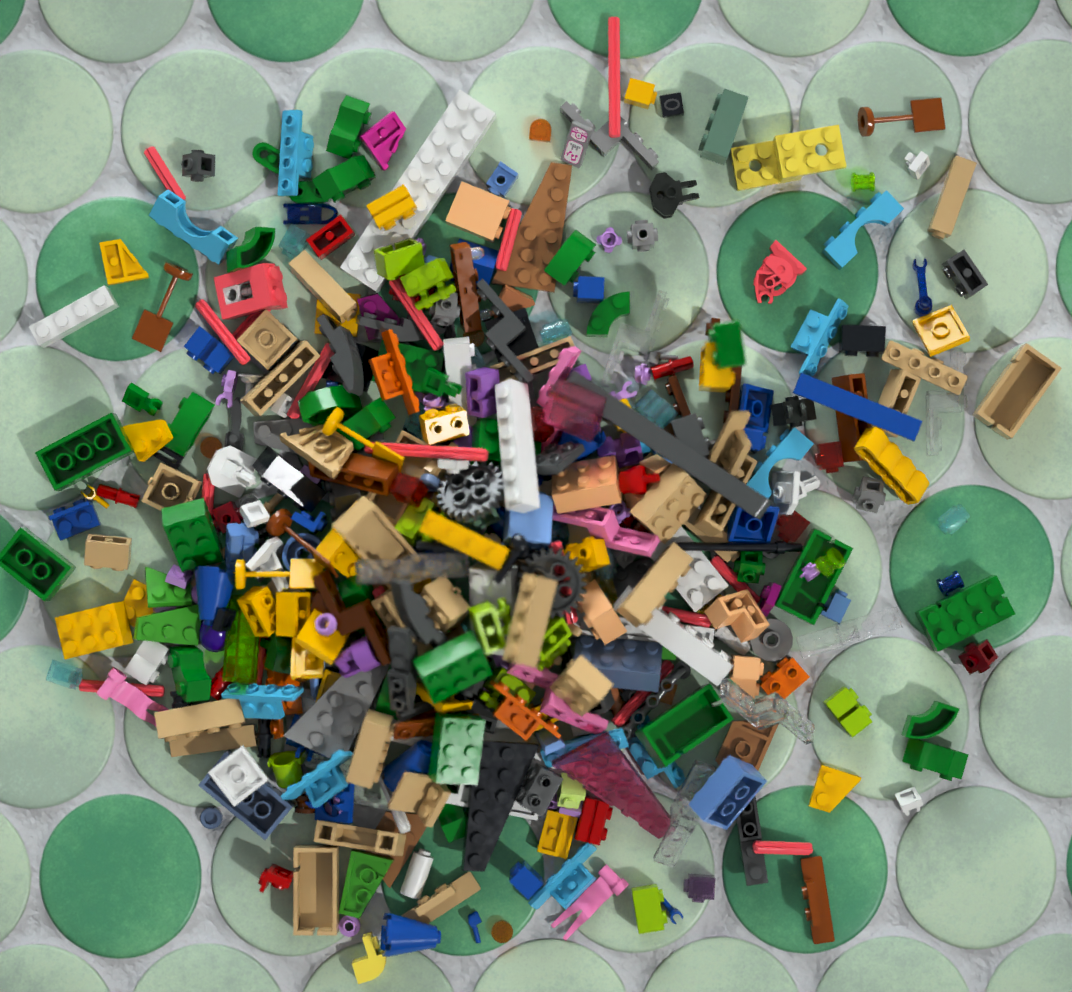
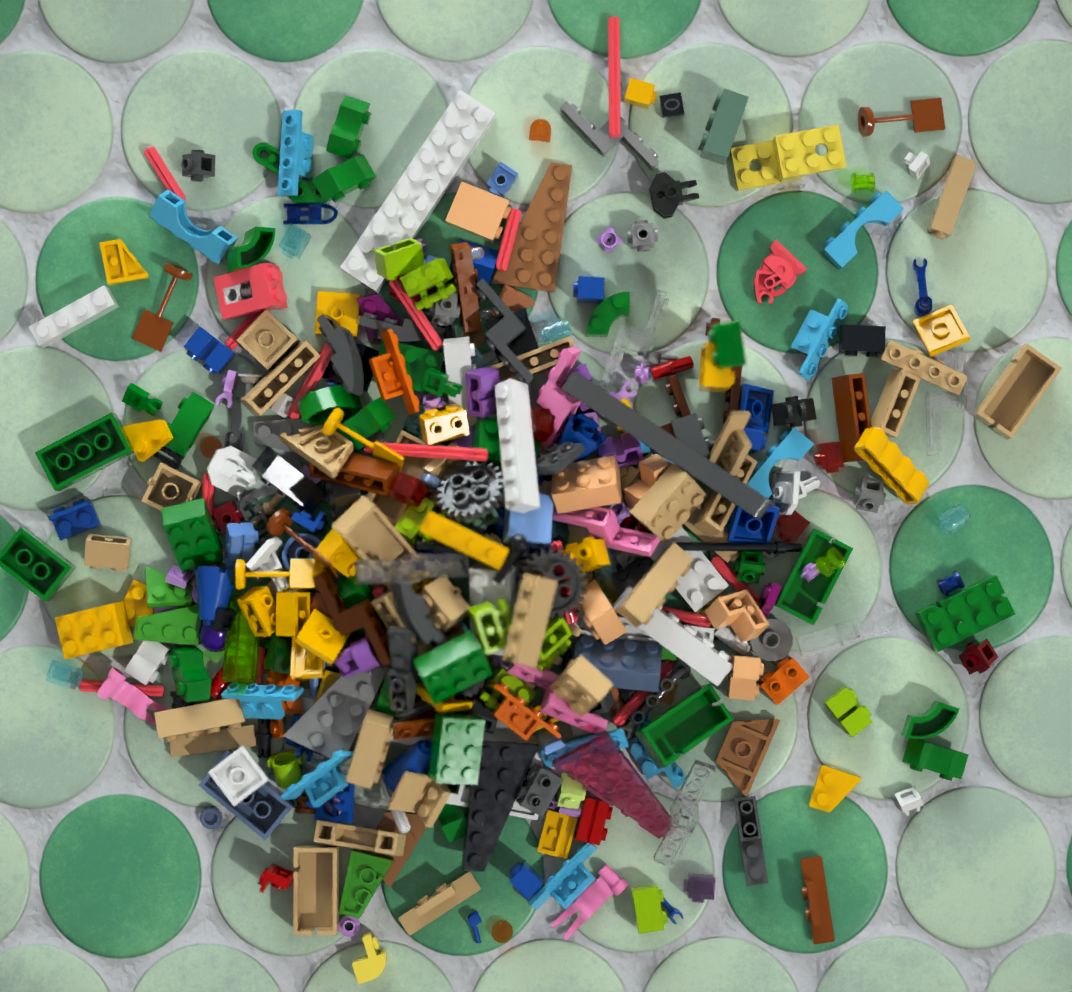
(92, 495): yellow hand -> none
(118, 495): red axle -> none
(222, 331): coral axle -> none
(254, 513): white tile -> none
(321, 622): lavender plate -> none
(323, 287): tan brick -> none
(330, 237): red brick -> none
(383, 138): dark pink wing -> none
(392, 207): yellow brick -> none
(407, 935): blue cone -> none
(417, 874): white brick -> none
(453, 465): white plate -> none
(570, 257): green brick -> none
(574, 409): clear pink brick -> none
(576, 144): tile -> none
(636, 479): red piece -> none
(655, 409): clear light blue brick -> none
(727, 792): medium blue brick -> none
(767, 711): clear bracket -> none
(784, 848): coral axle -> none
(836, 606): medium blue brick -> none
(857, 407): blue tile -> none
(964, 274): dark grey brick -> none

